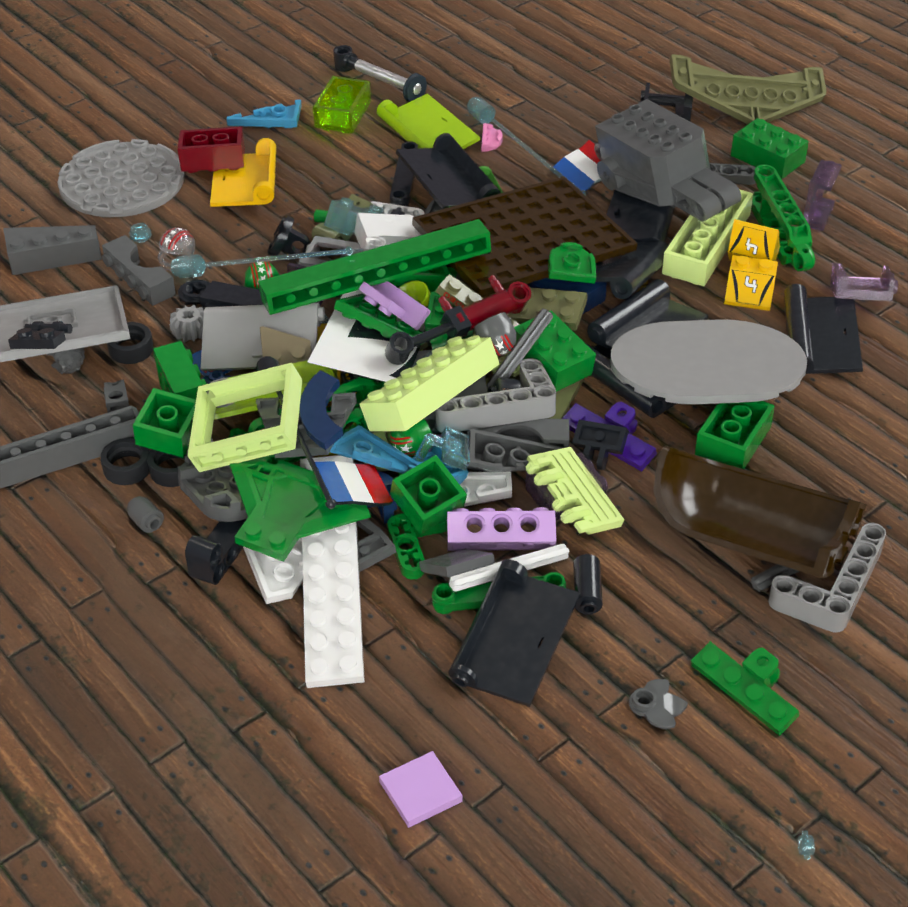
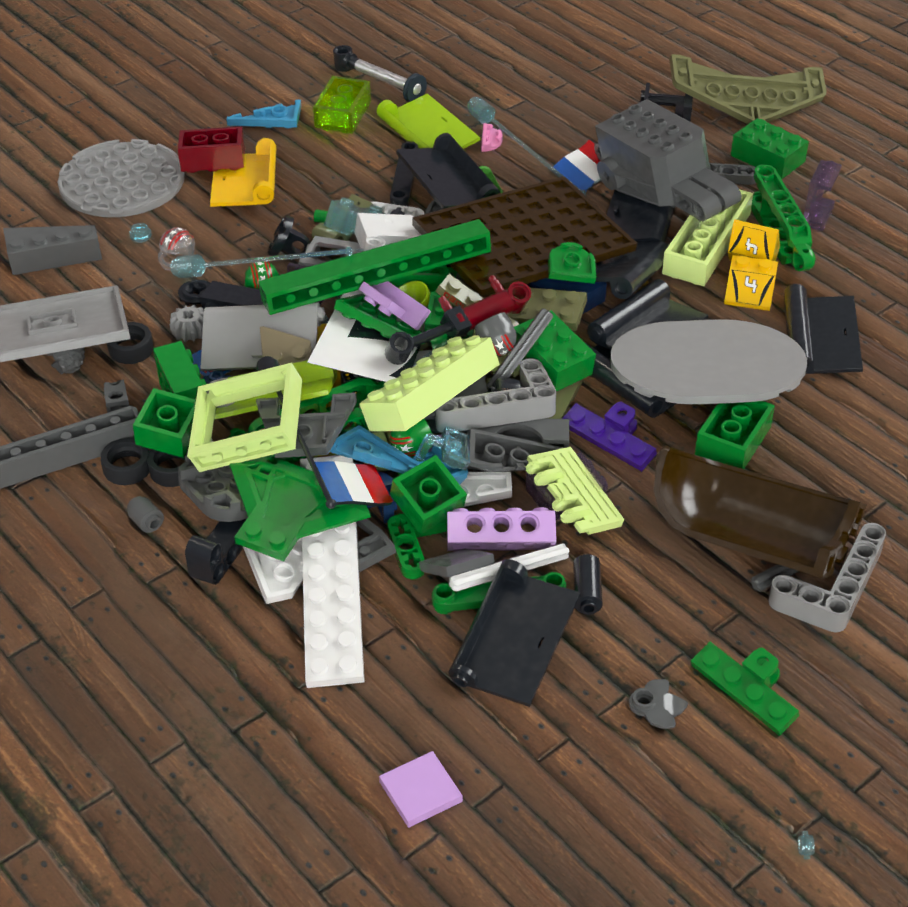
(40, 335): black plate -> none
(151, 283): dark grey arch -> none
(313, 410): dark blue tile -> none
(600, 437): black hinge -> none
(861, 287): clear purple panel -> none

